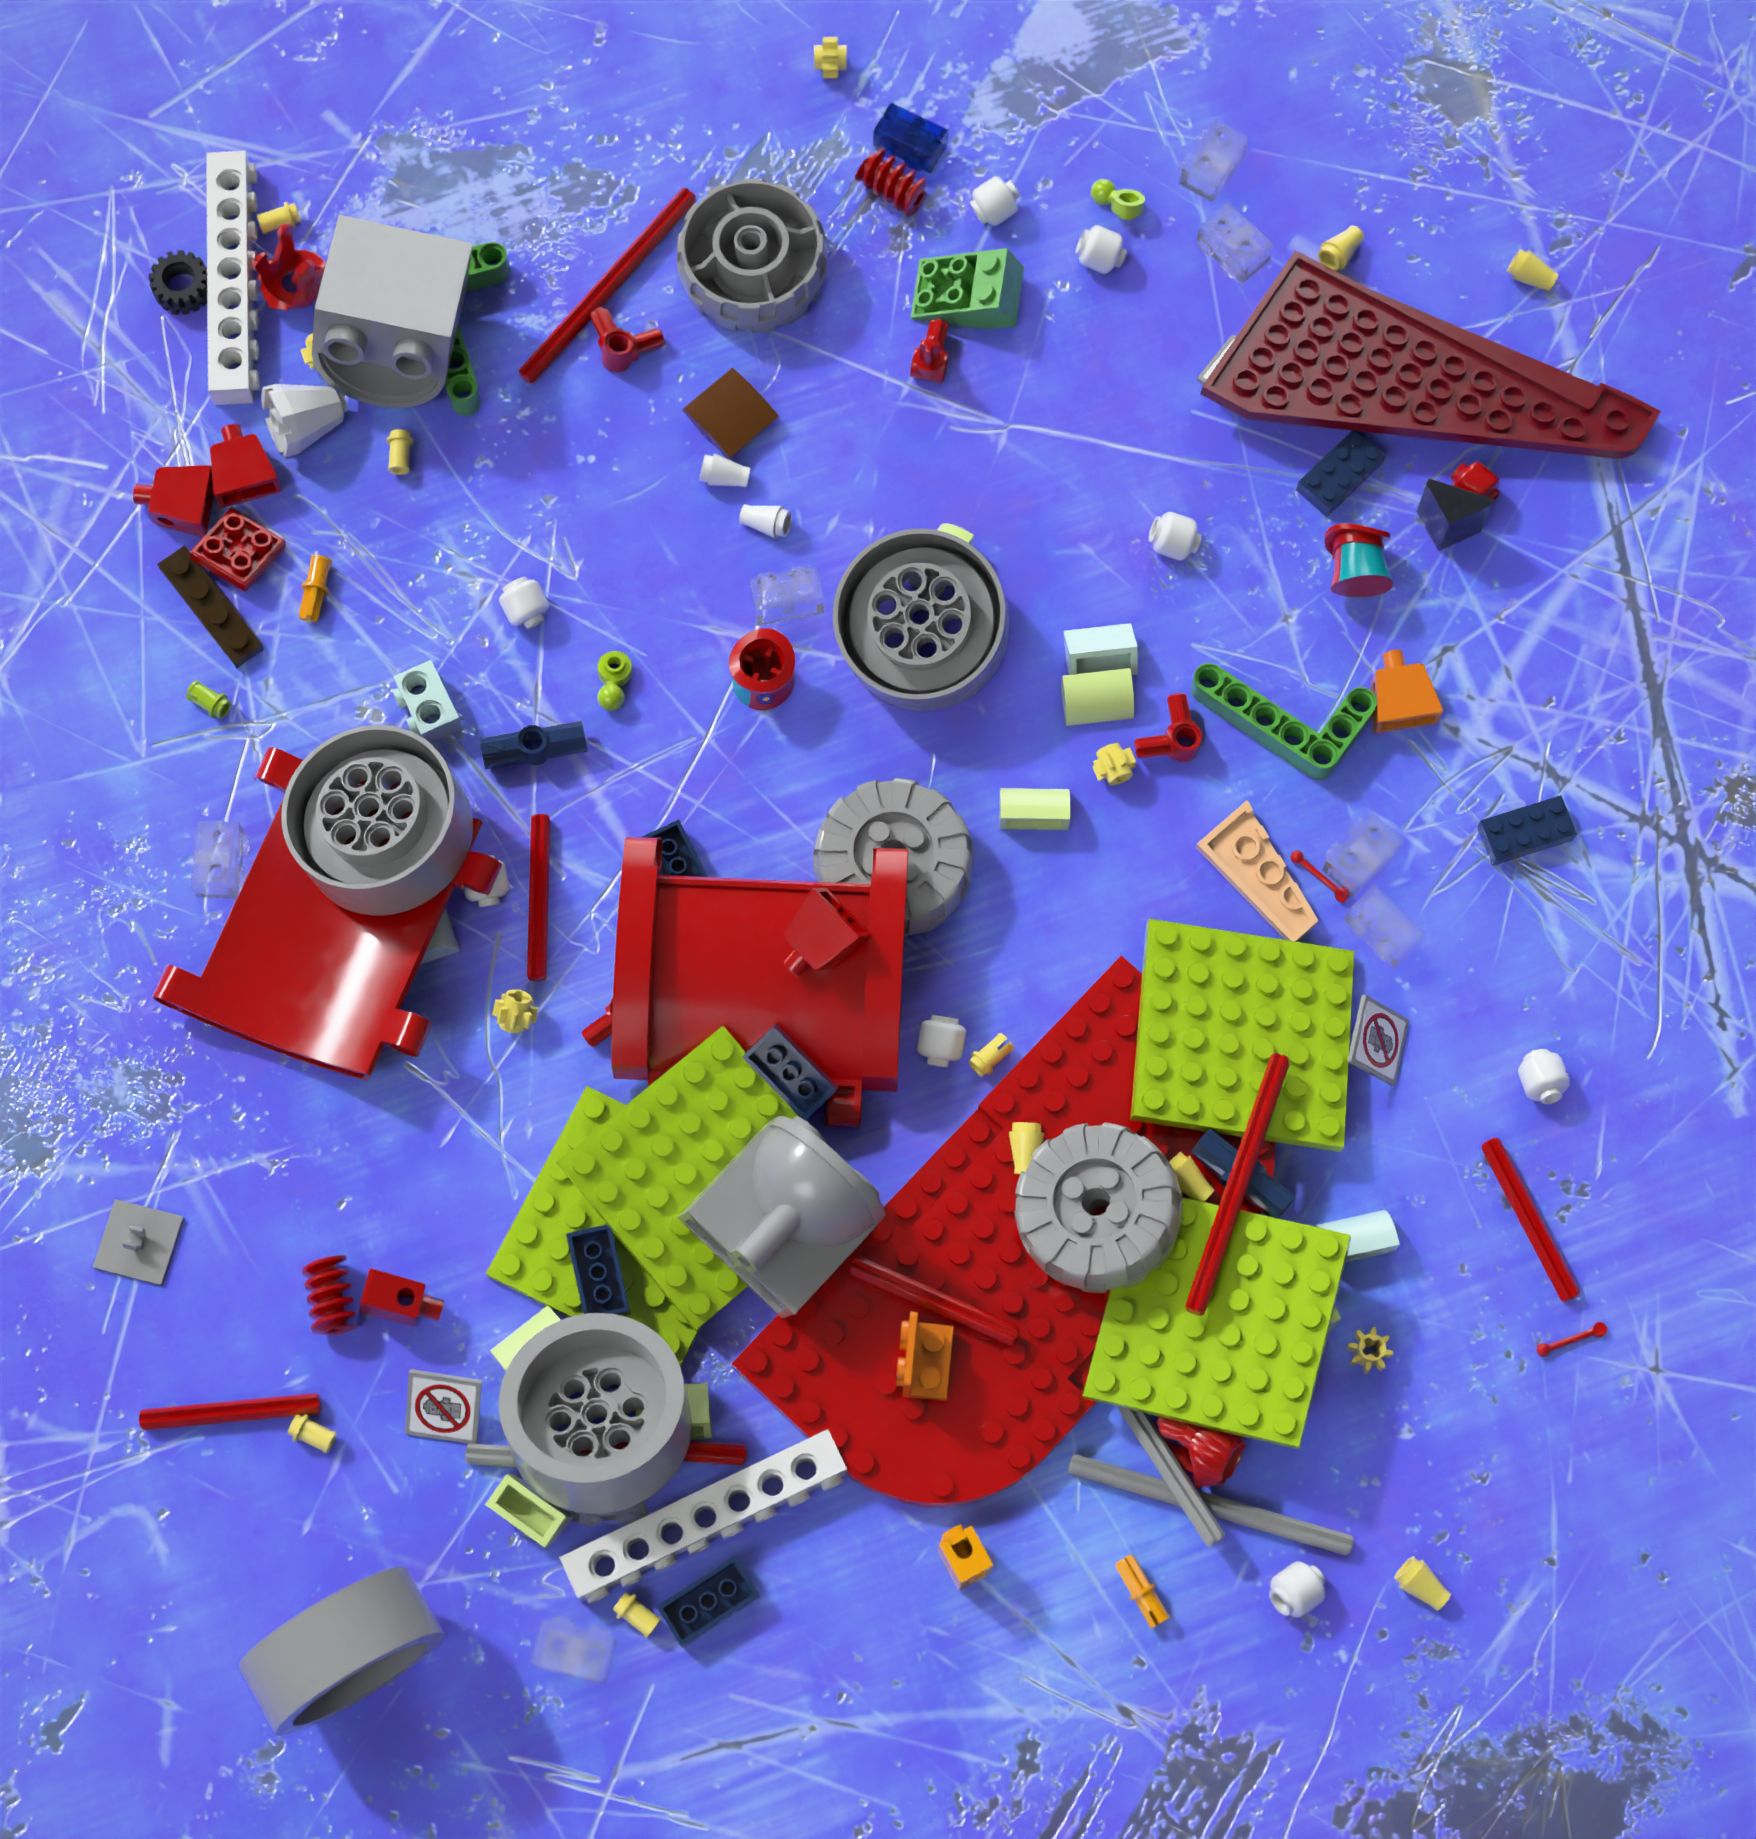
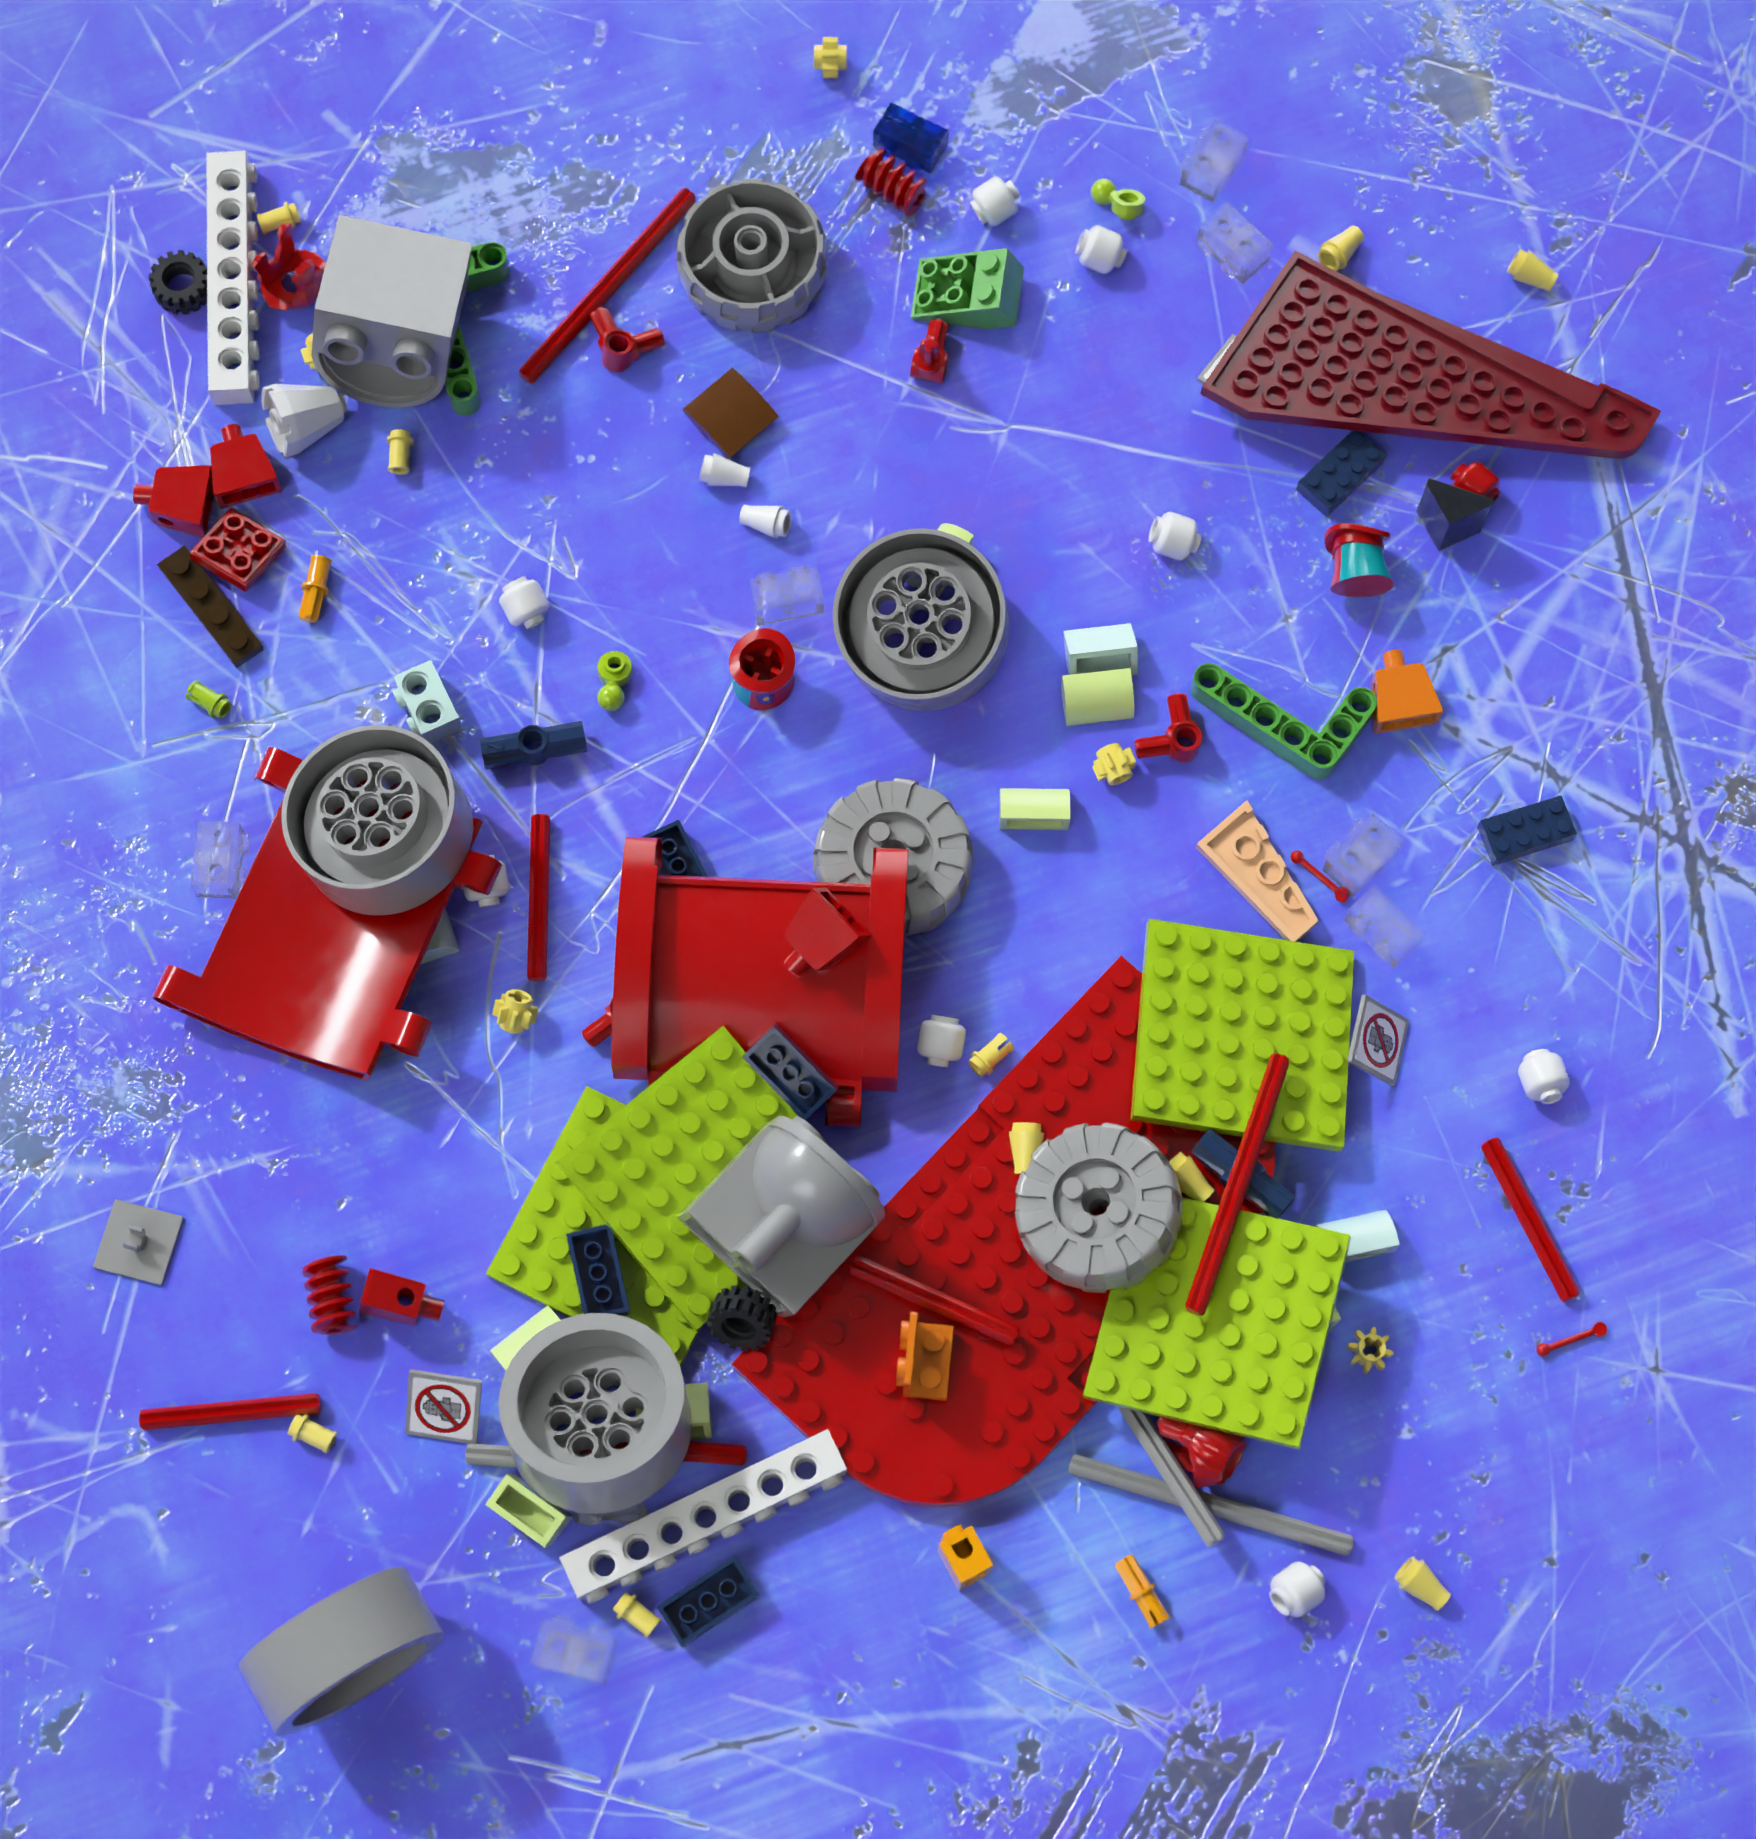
(742, 1318): none -> black tyre

